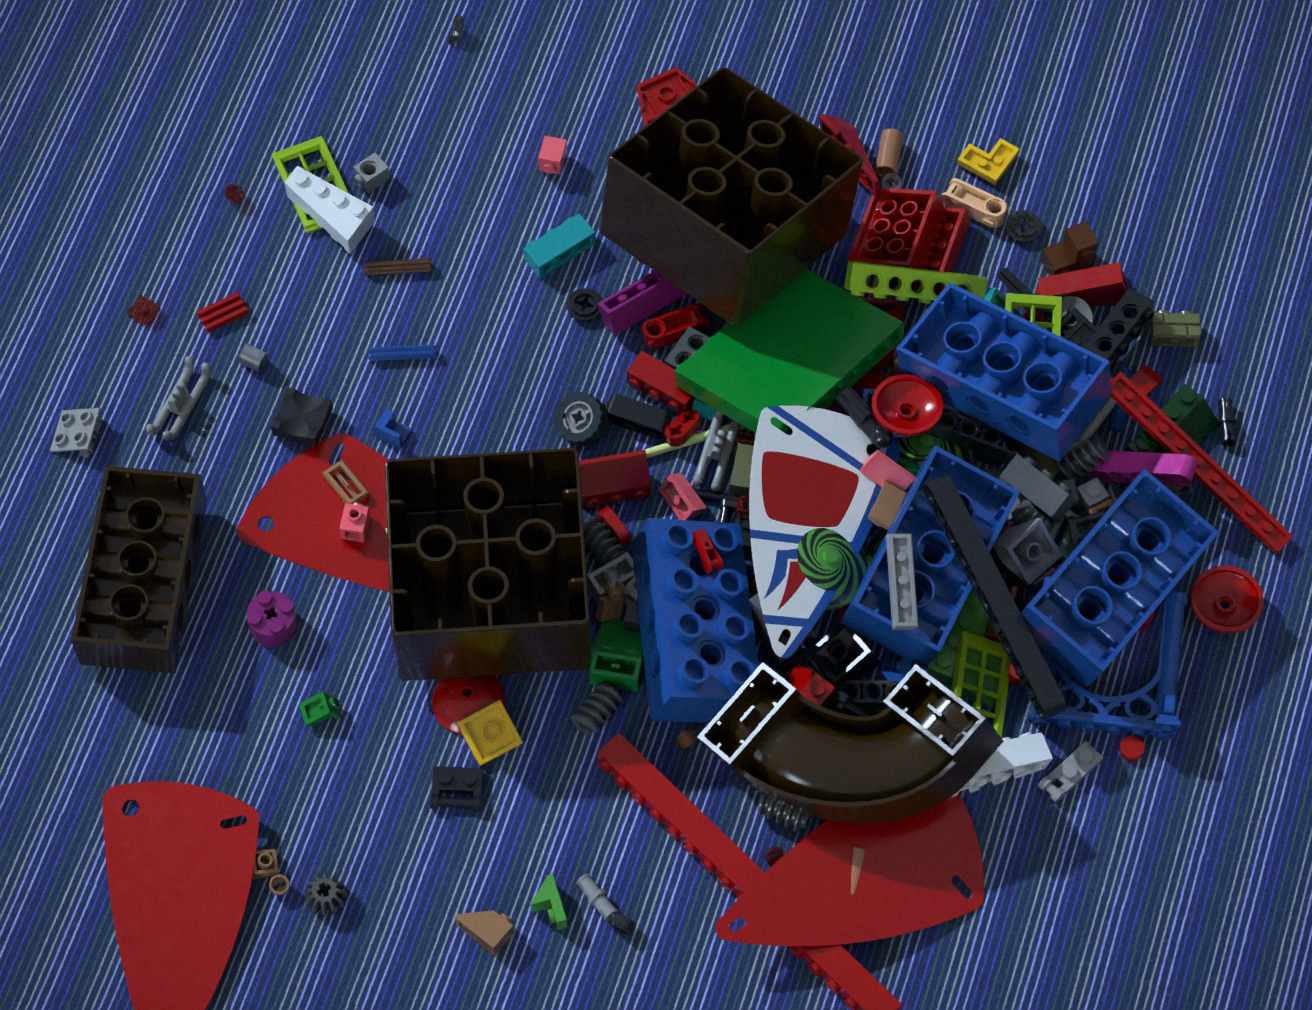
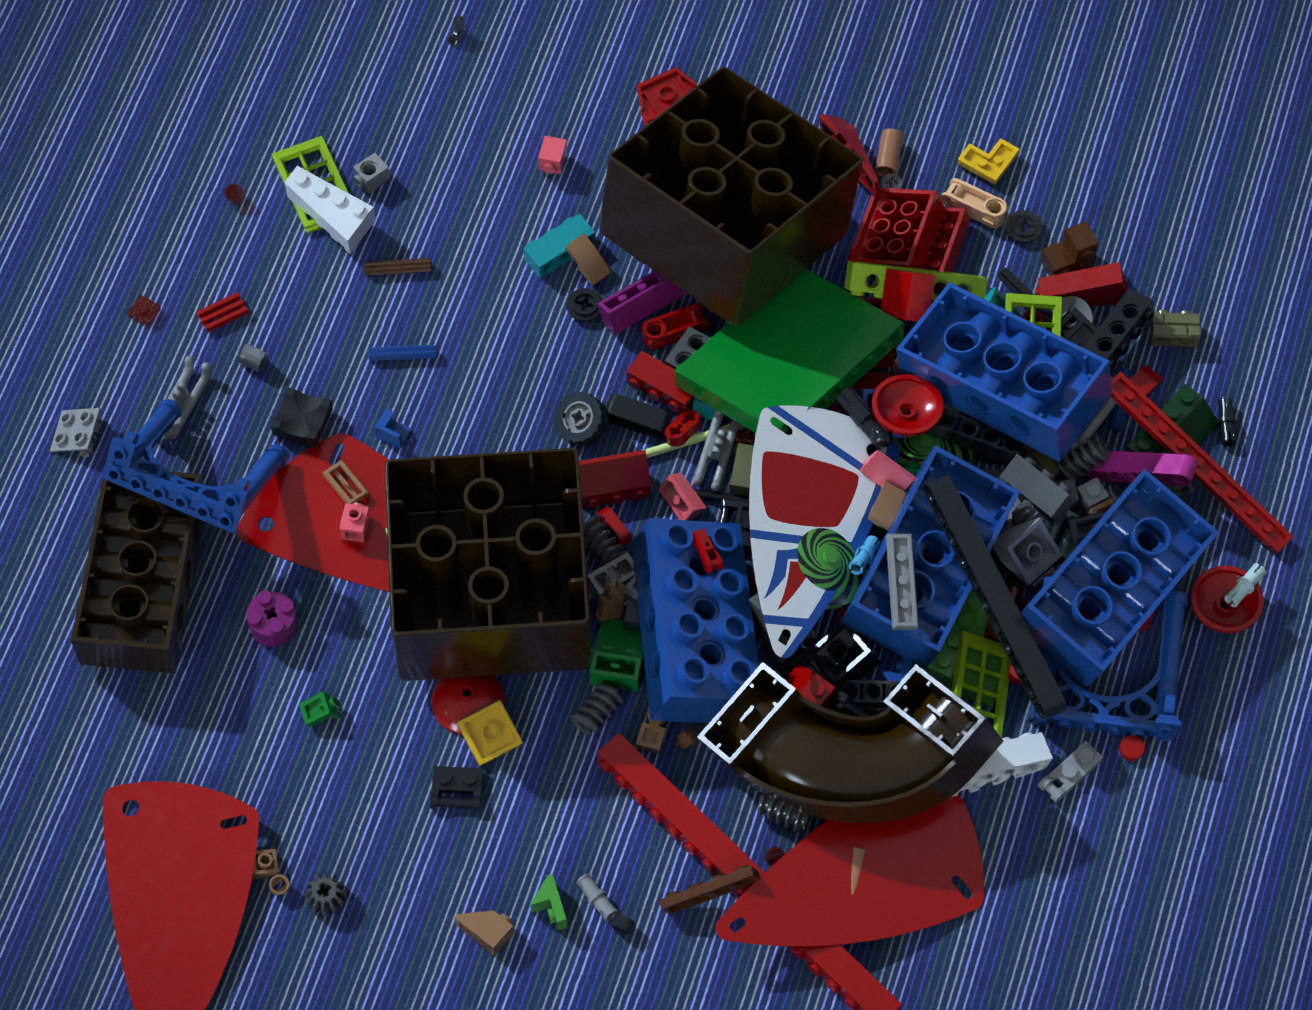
(127, 470): none -> blue arch
(588, 259): none -> medium nougat slope
(651, 736): none -> medium nougat plate
(703, 892): none -> reddish brown plate
(739, 505): clear red hinge -> none
(864, 555): none -> medium azure pin
(907, 294): none -> red slope
(1245, 585): none -> light aqua pin

